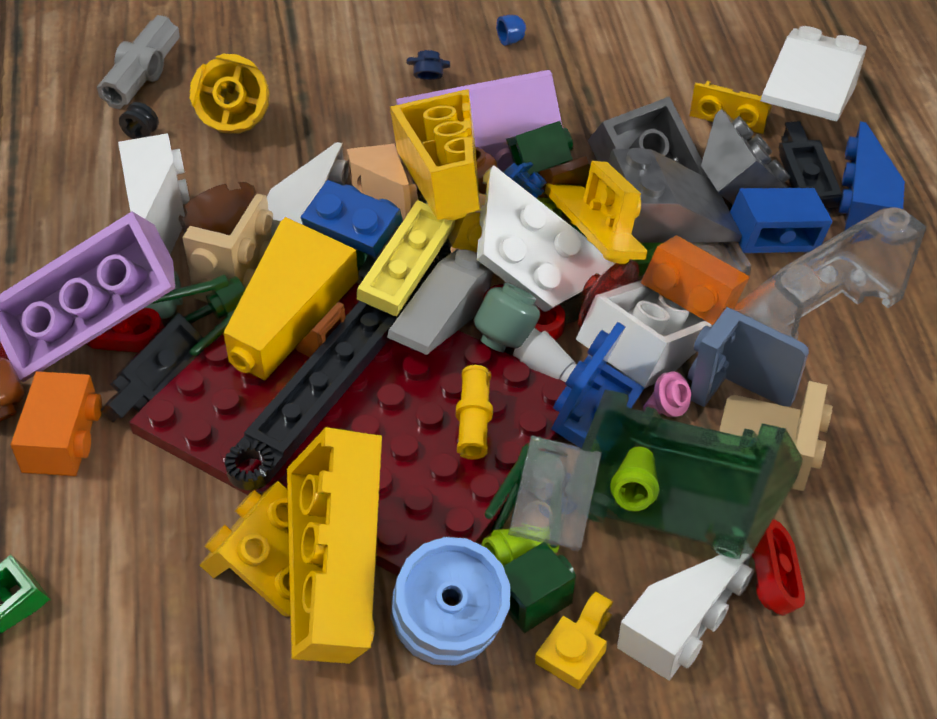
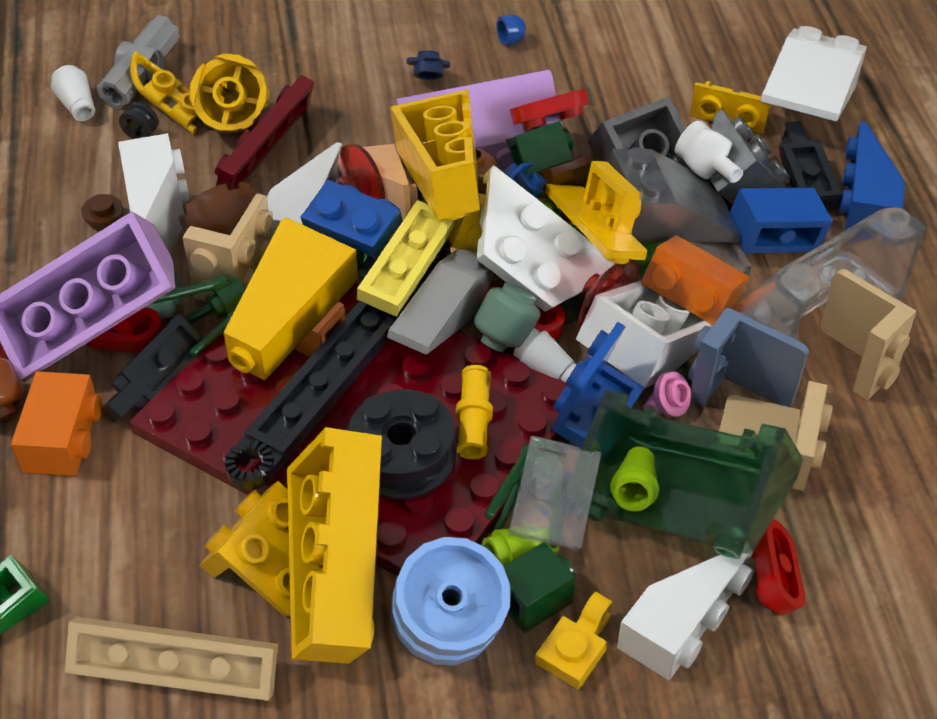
(73, 91): none -> white cone
(102, 211): none -> reddish brown plate
(162, 86): none -> yellow piece
(171, 658): none -> tan plate
(269, 130): none -> dark red plate
(359, 170): none -> clear red dish
(426, 430): none -> black wheel
(534, 113): none -> red plate
(707, 152): none -> white piece
(870, 326): none -> tan bracket

